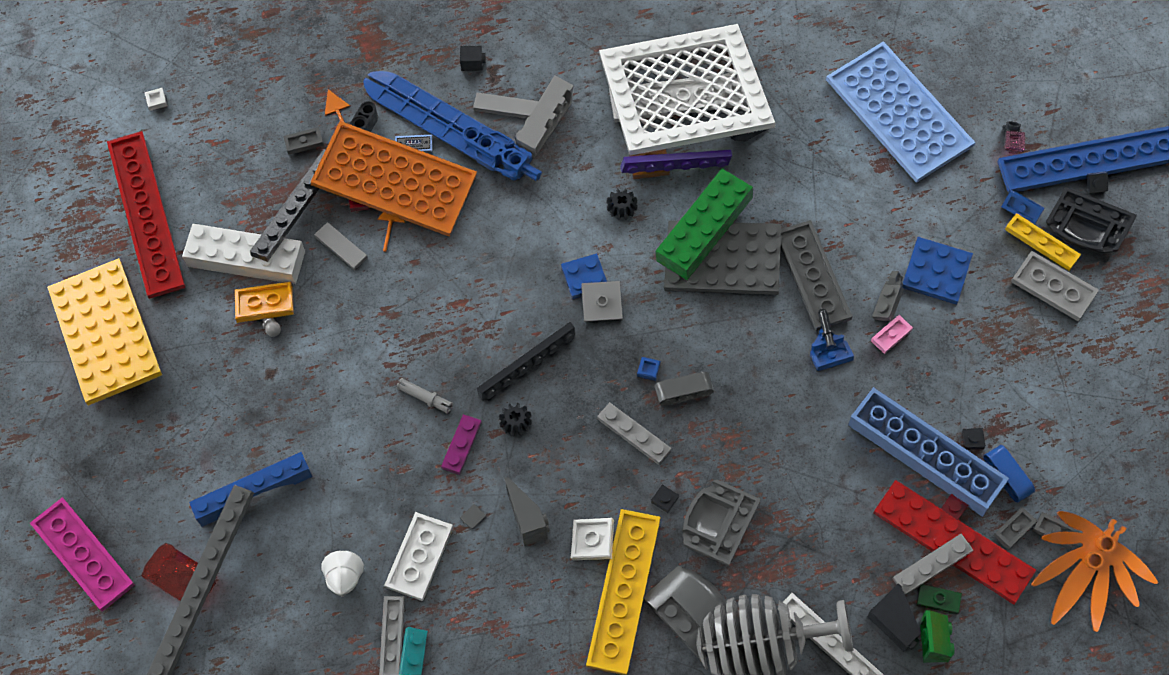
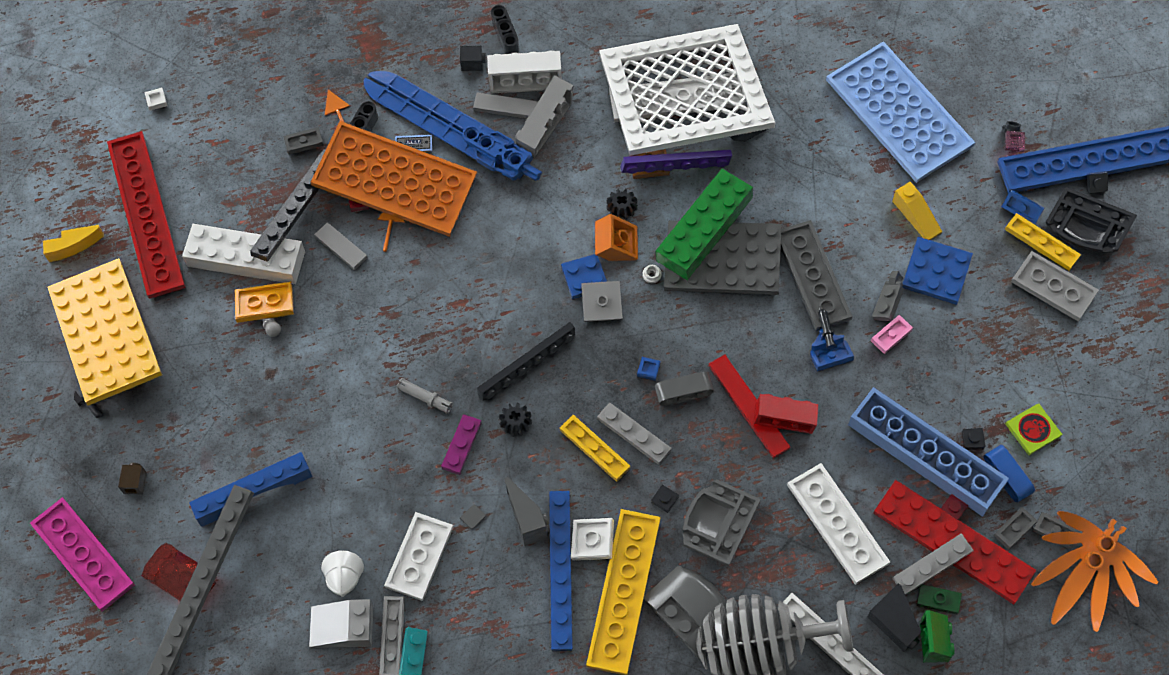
(71, 242): none -> yellow slope
(93, 408): none -> black bar
(132, 479): none -> dark brown brick
(342, 624): none -> slope
(501, 22): none -> black beam
(522, 71): none -> white brick
(560, 571): none -> blue plate
(595, 448): none -> yellow plate
(616, 239): none -> orange slope
(652, 269): none -> white plate
(746, 403): none -> red tile
(786, 413): none -> red brick
(838, 523): none -> white plate
(916, 211): none -> yellow slope
(1033, 429): none -> tile

